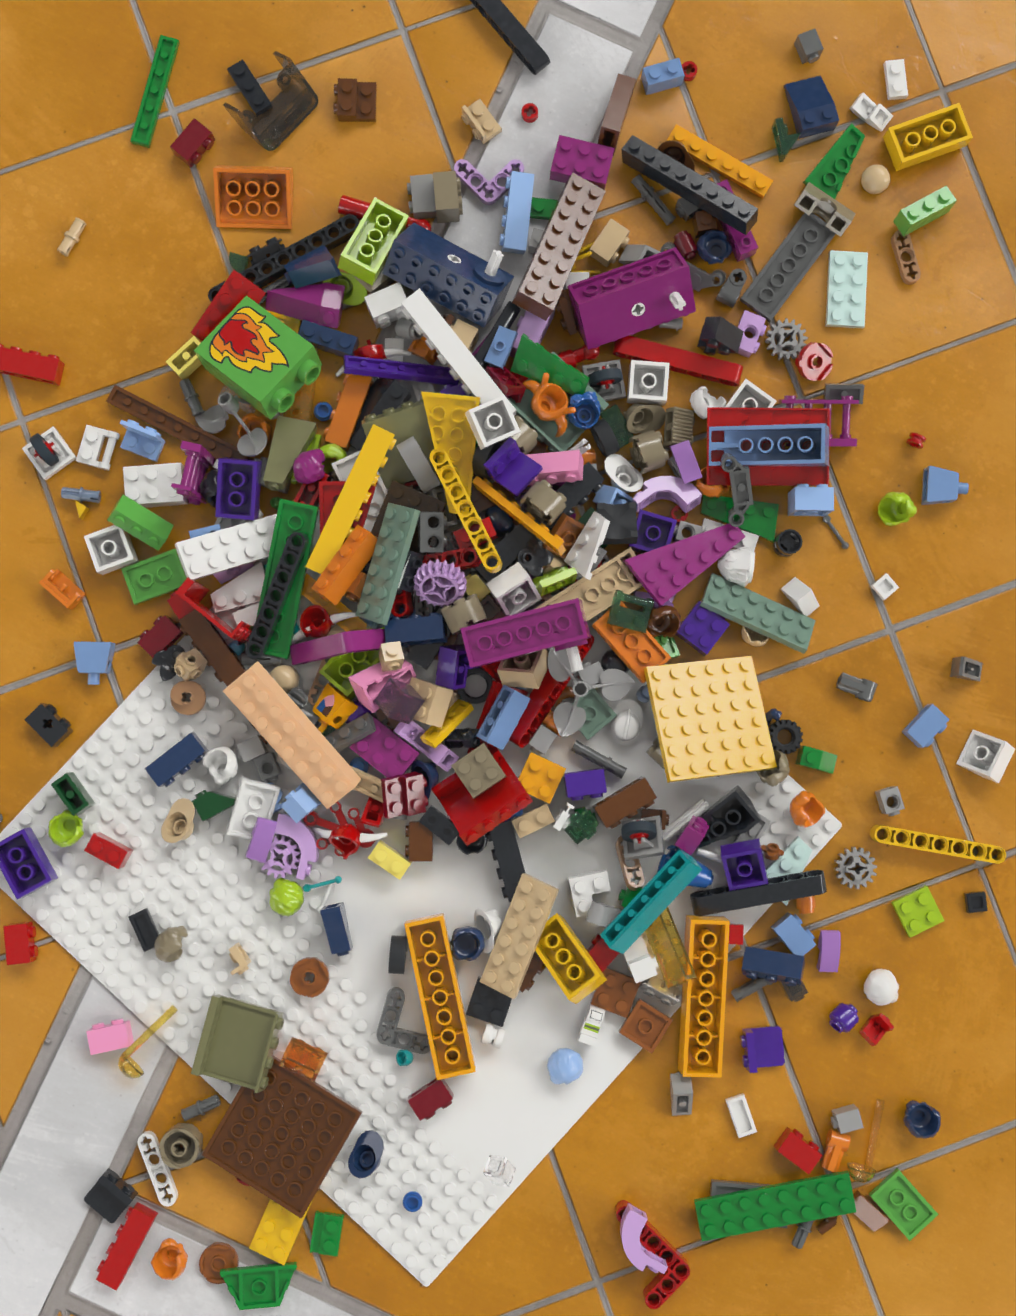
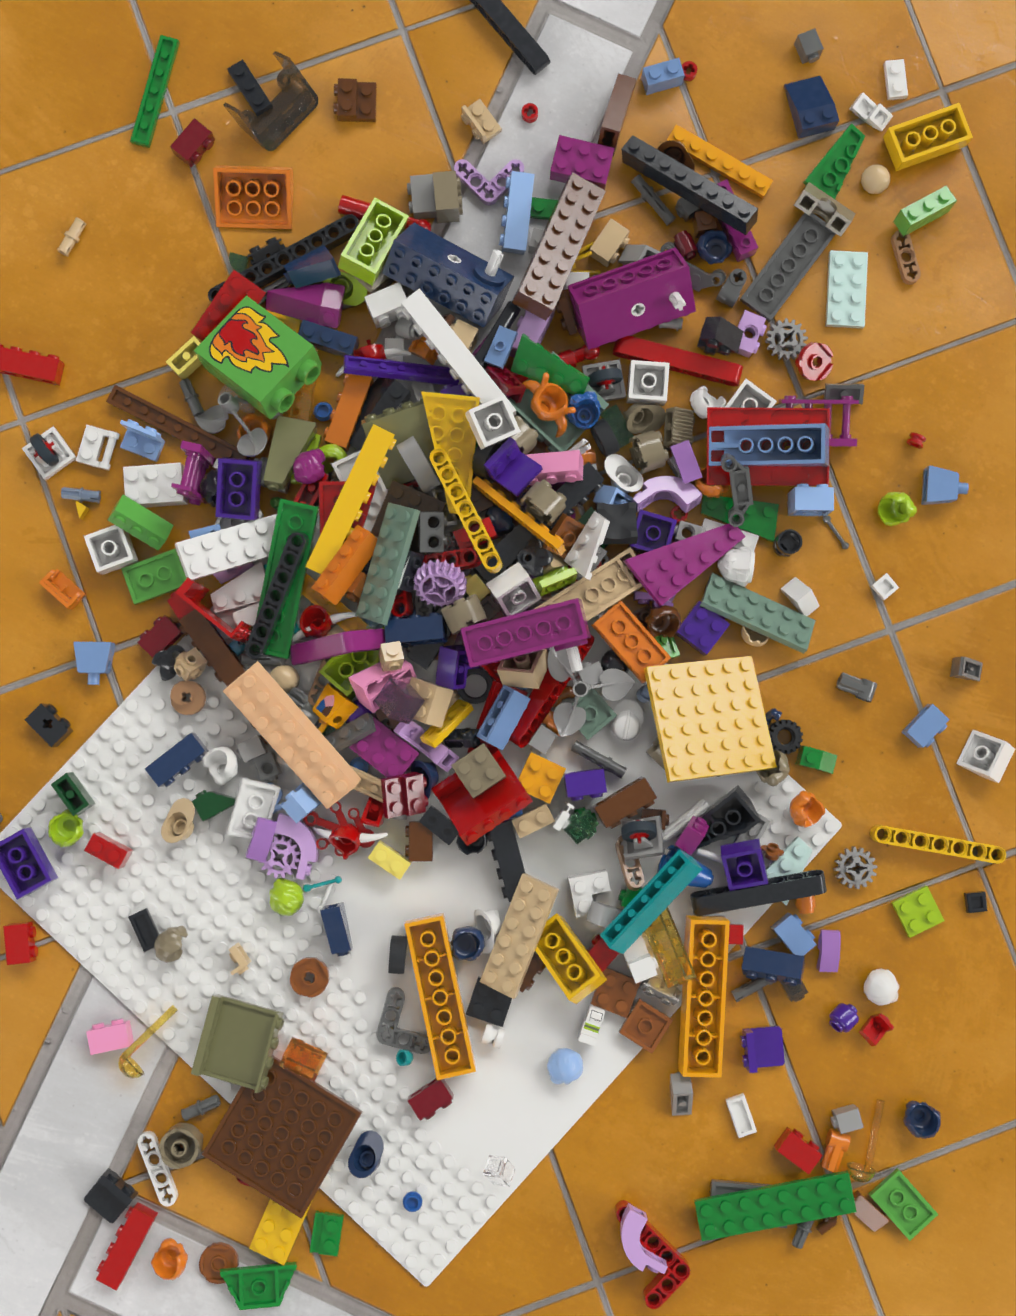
(627, 617): clear green plate -> none
(783, 141): clear green slope -> none
(882, 796): light grey brick -> none

